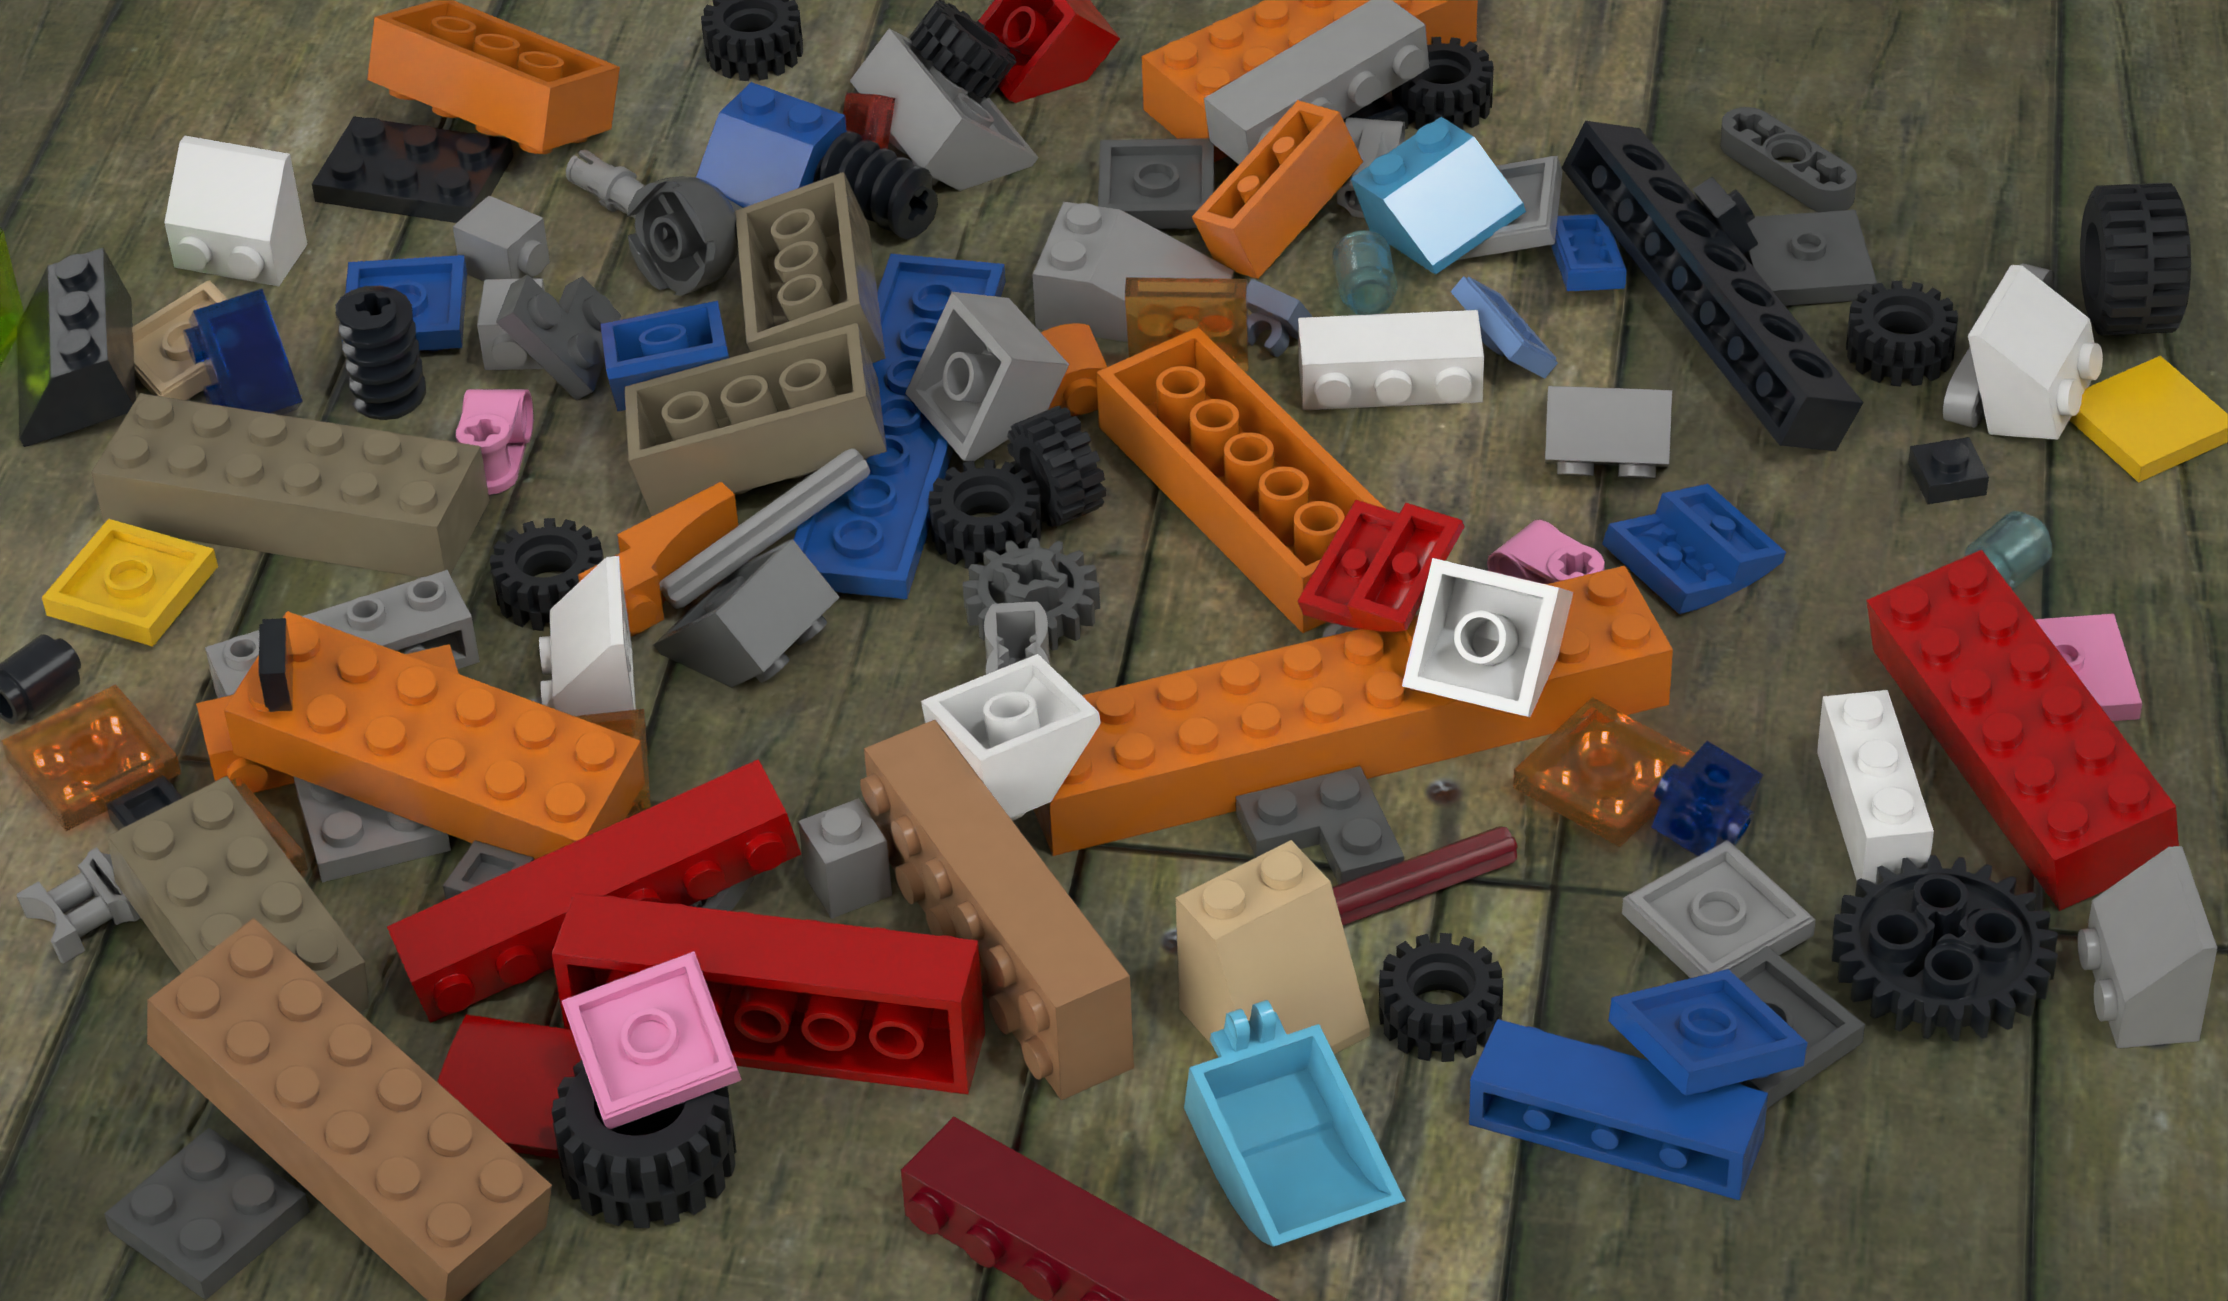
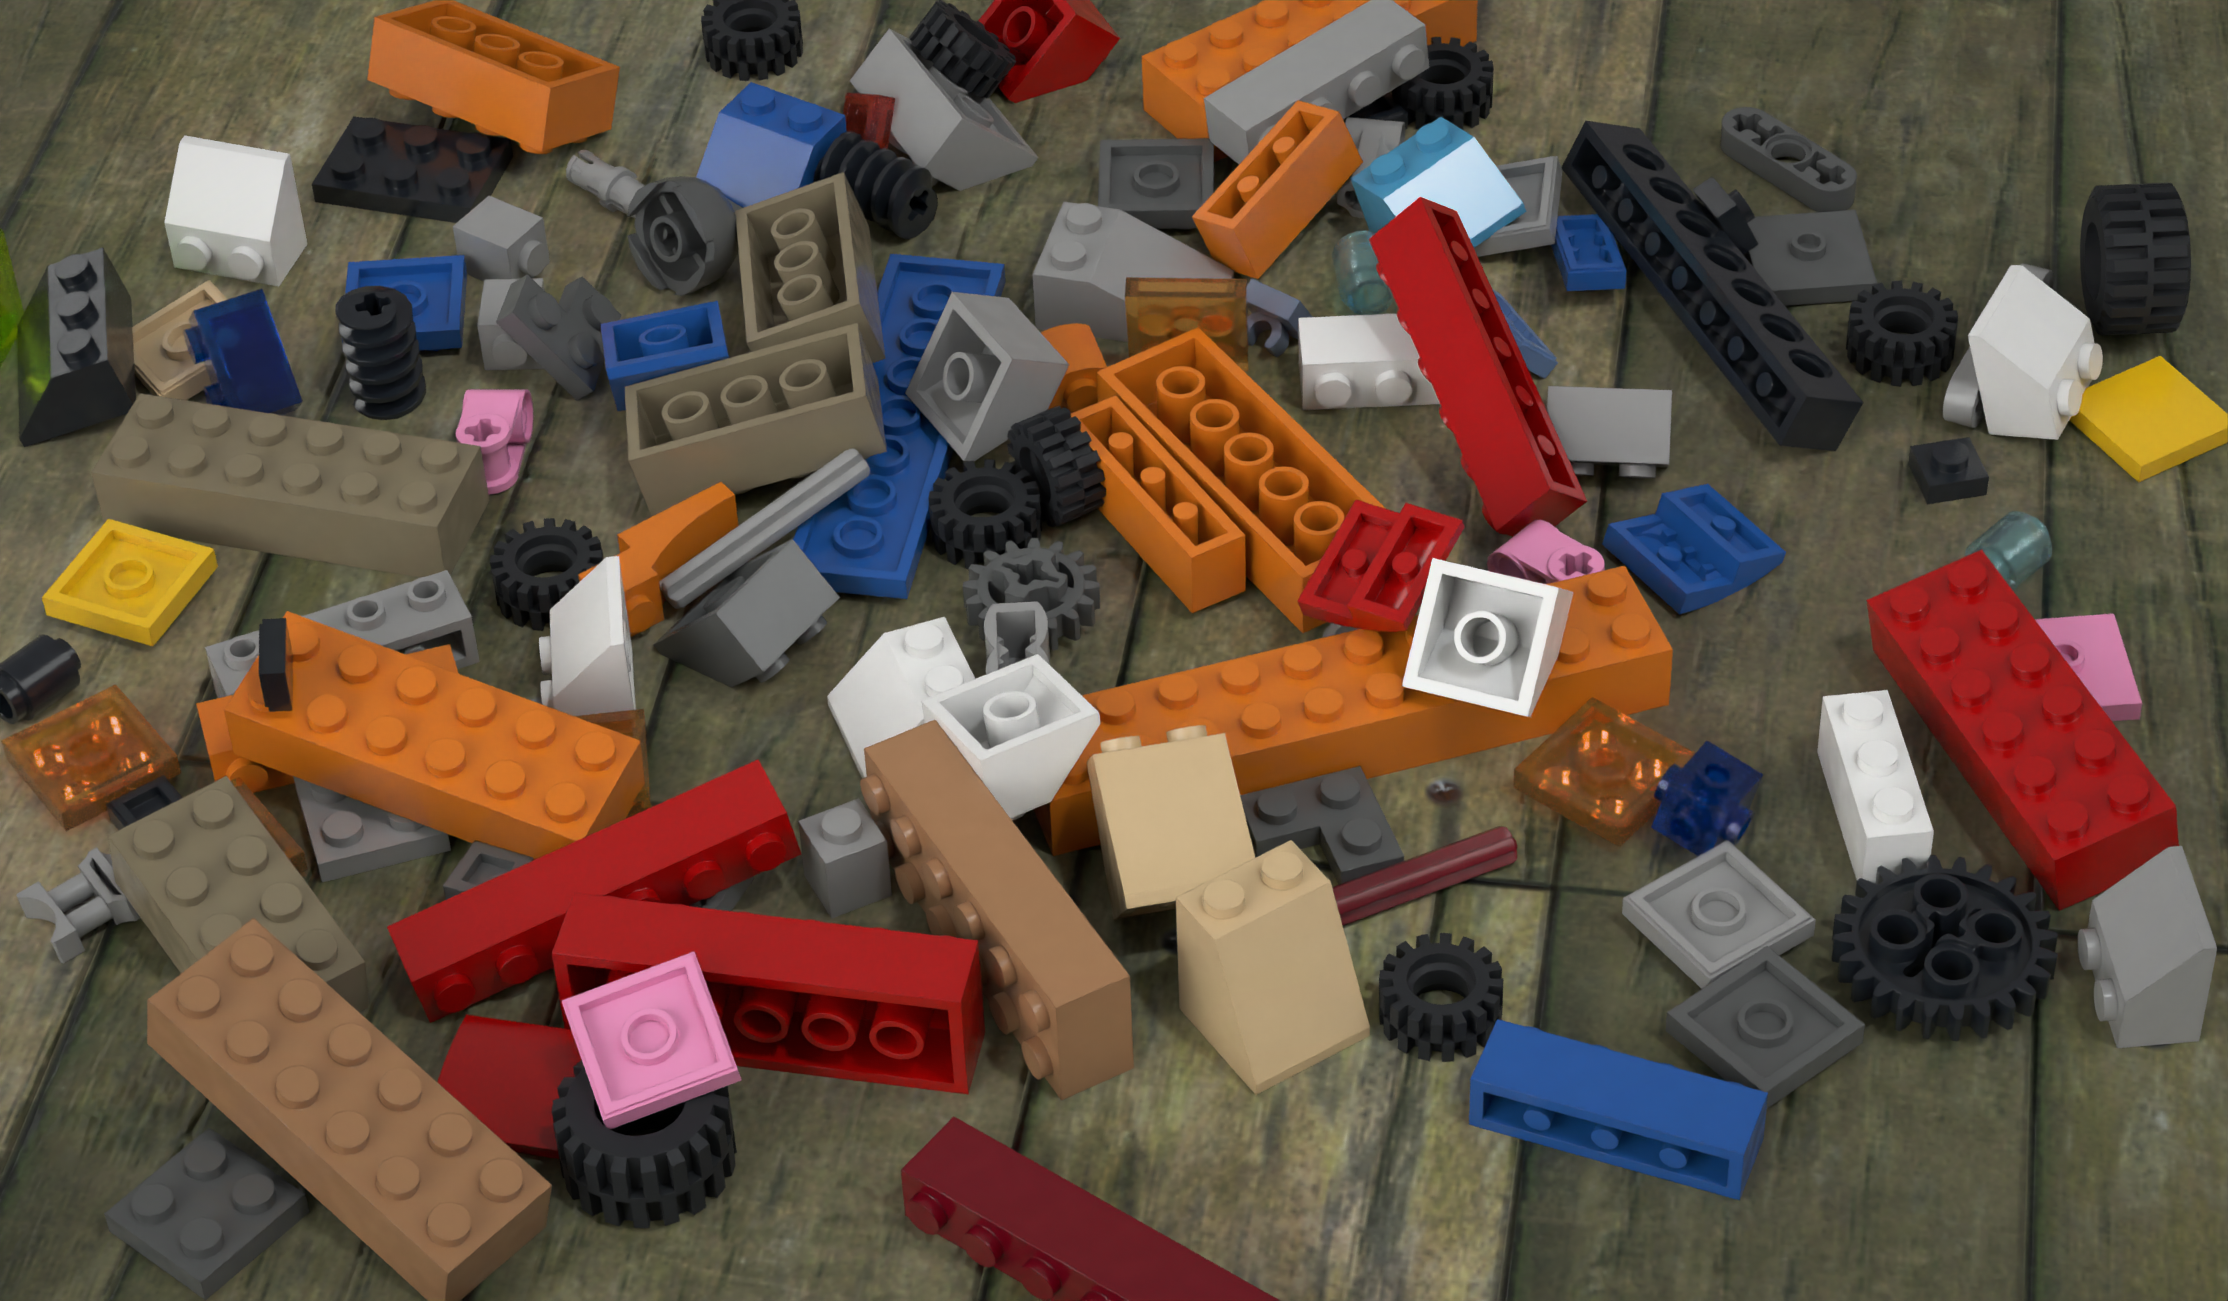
(891, 680): none -> white slope
(1164, 509): none -> orange brick
(1166, 817): none -> tan slope
(1285, 1130): medium azure piece -> none
(1475, 369): none -> red brick
(1707, 1032): blue plate -> none

